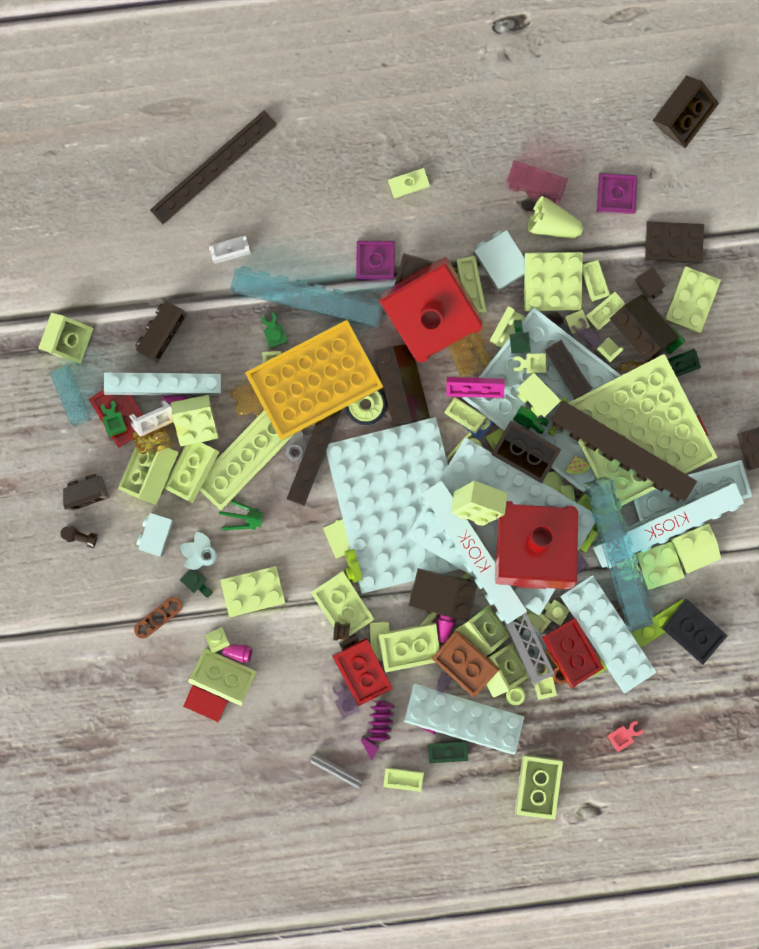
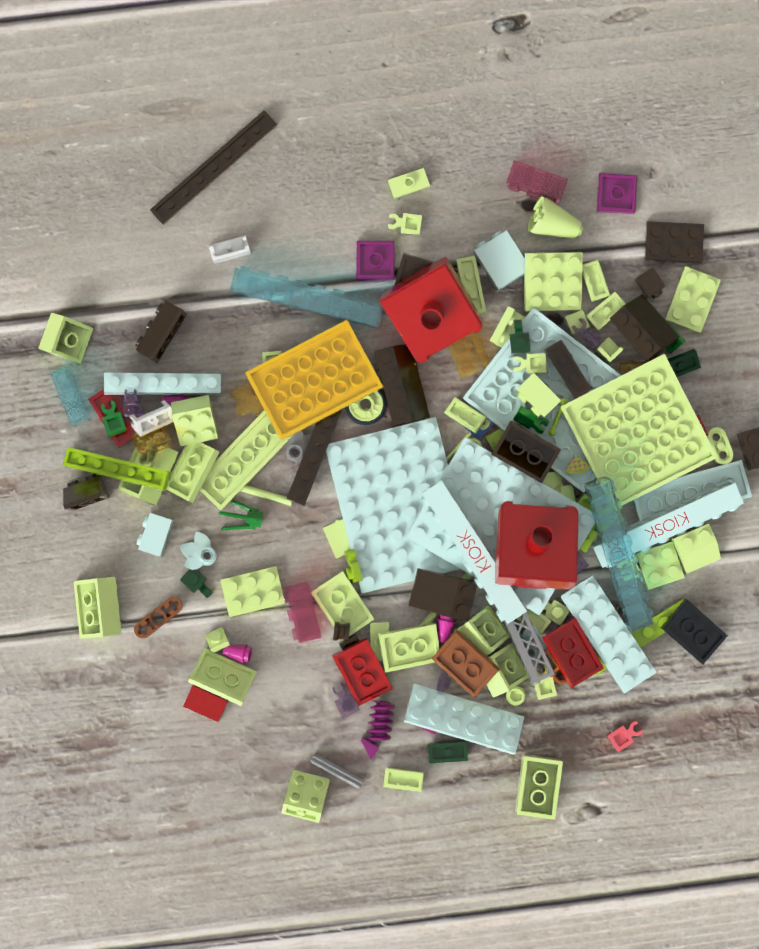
(72, 534): dark brown leg -> none
(97, 607): none -> yellowish green slope
(116, 468): none -> lime plate
(132, 404): none -> clear purple plate
(266, 494): none -> yellowish green bar
(275, 334): green plate -> none
(302, 612): none -> clear pink brick
(305, 796): none -> yellowish green bracket
(409, 223): none -> yellowish green plate
(475, 387): dark pink plate -> none
(479, 503): yellowish green brick -> none
(624, 451): dark brown brick -> none
(686, 111): dark brown slope -> none
(721, 445): none -> yellowish green plate

